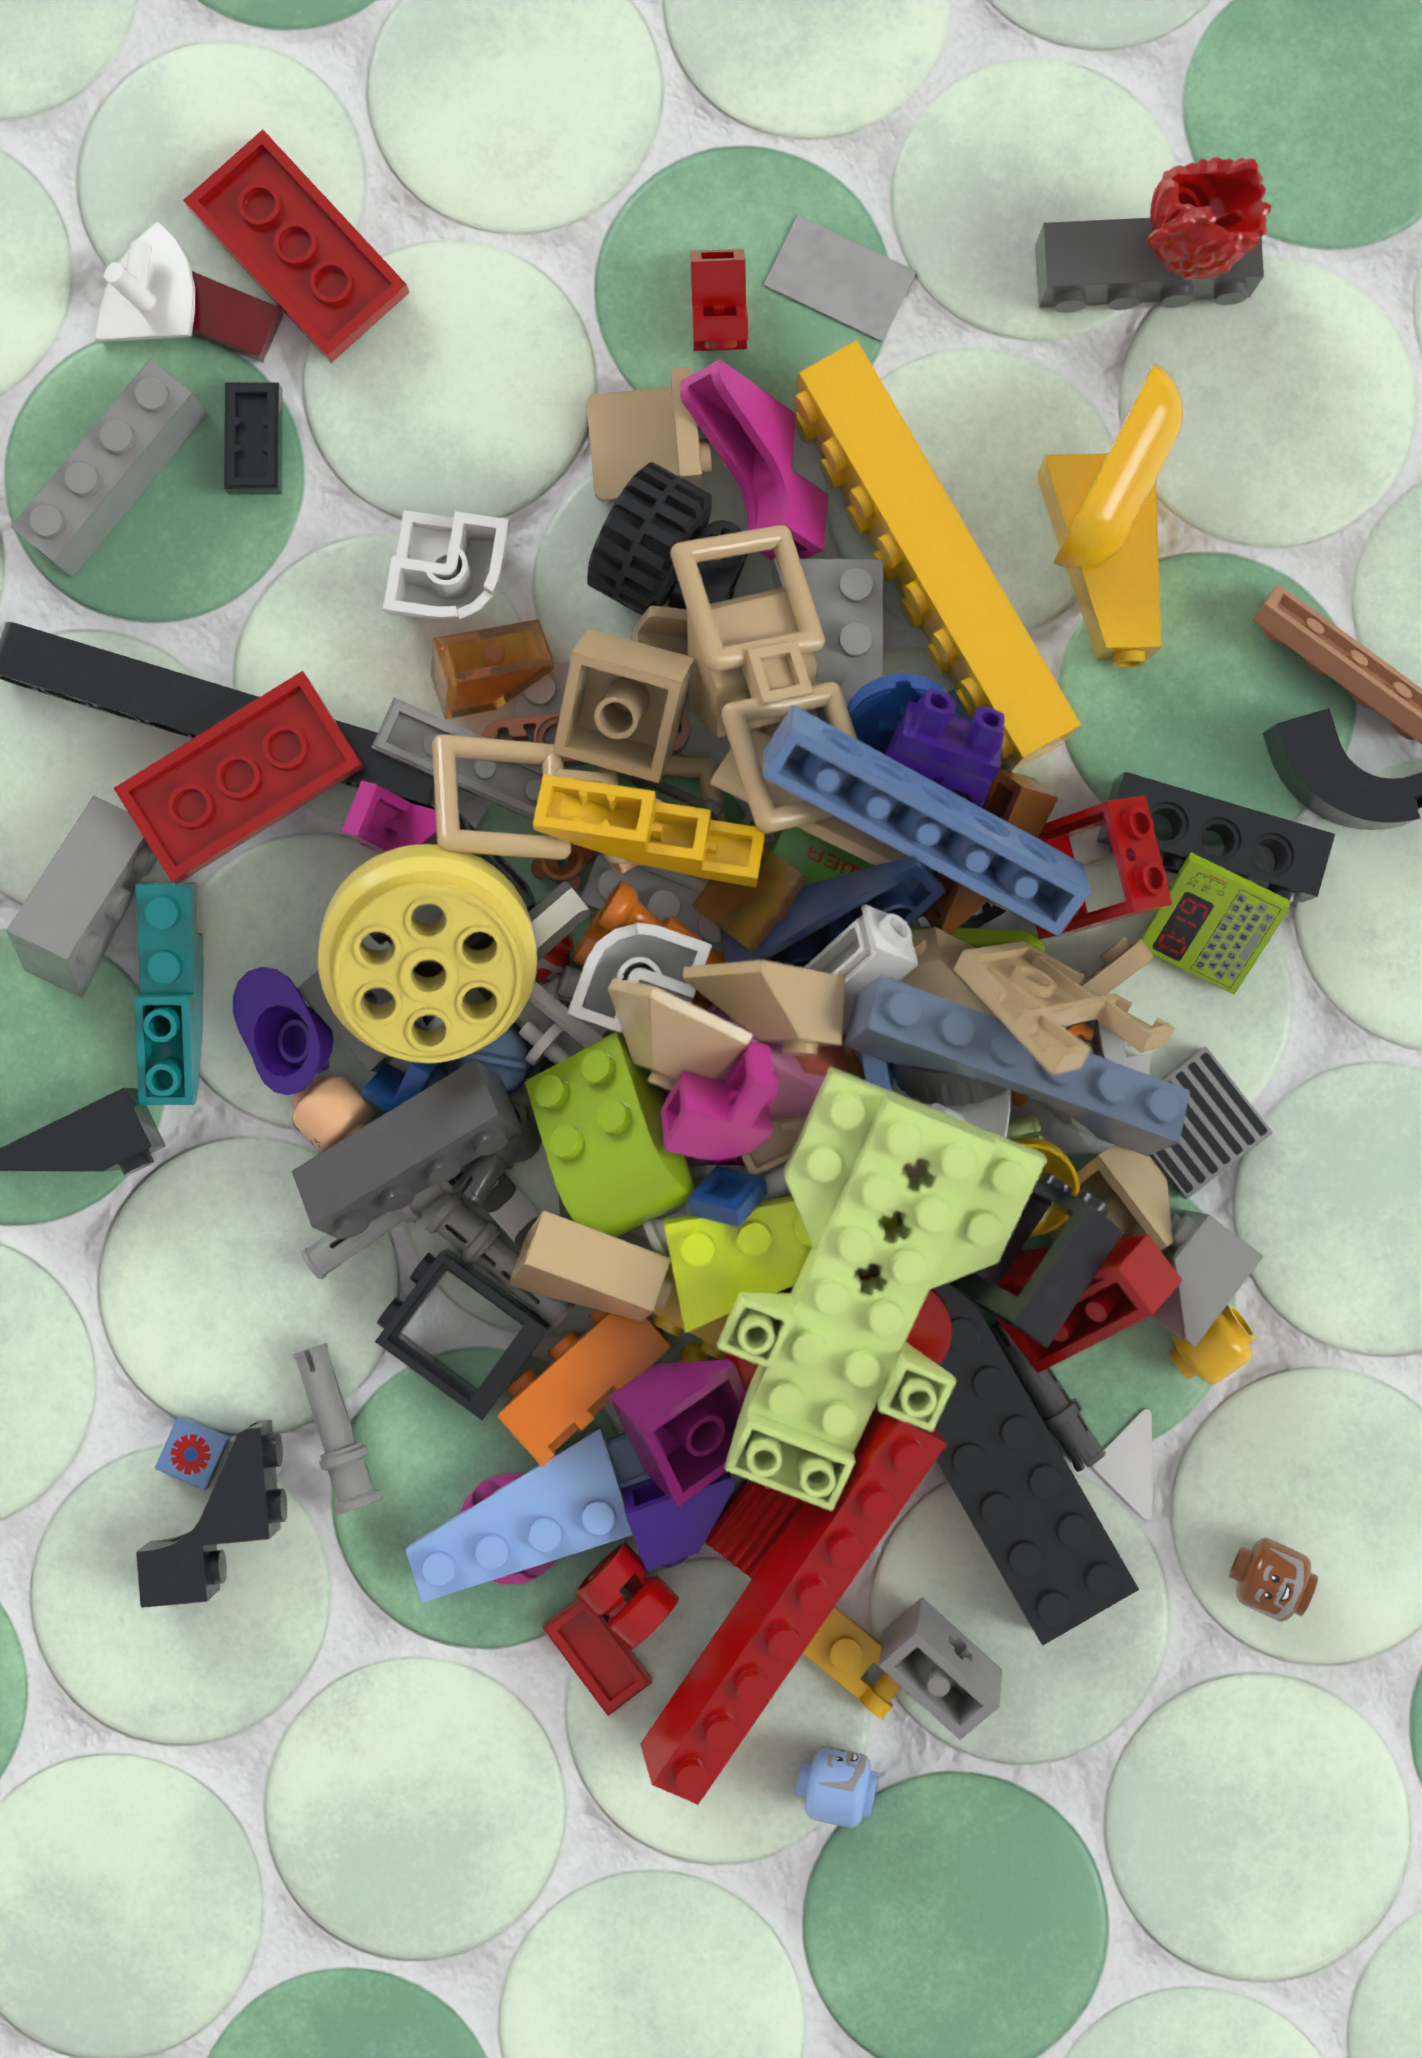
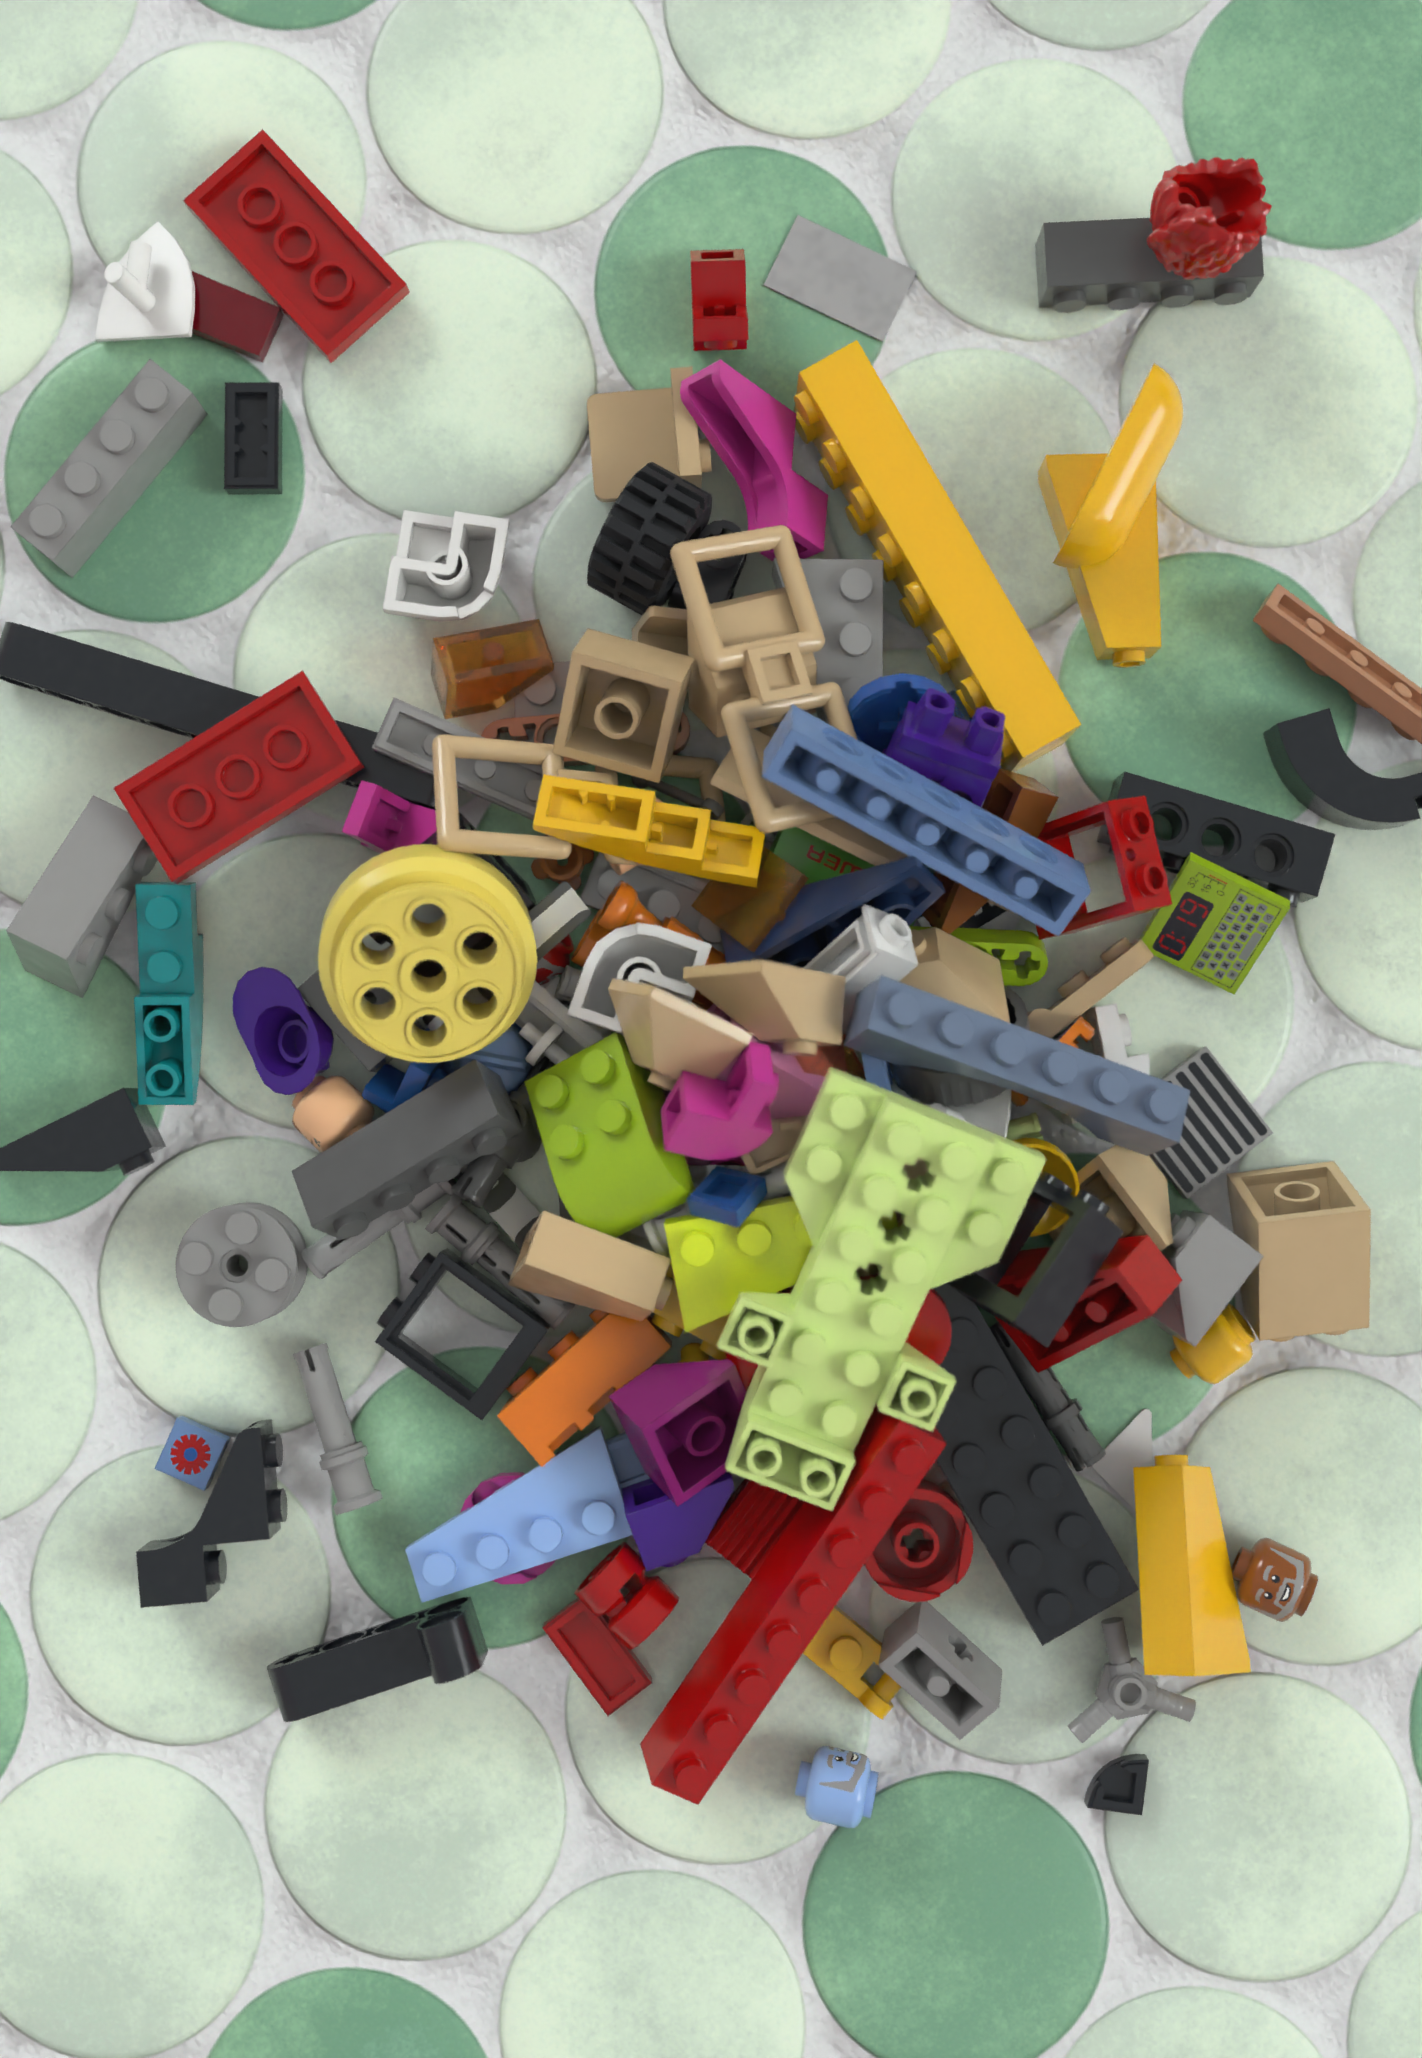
(211, 1271): none -> light grey wheel
(430, 1642): none -> black beam
(933, 1563): none -> red brick
(1041, 996): tan wing -> none
(1119, 1785): none -> black tile
(1124, 1688): none -> light grey piece
(1185, 1574): none -> yellow slope
(1313, 1249): none -> tan slope

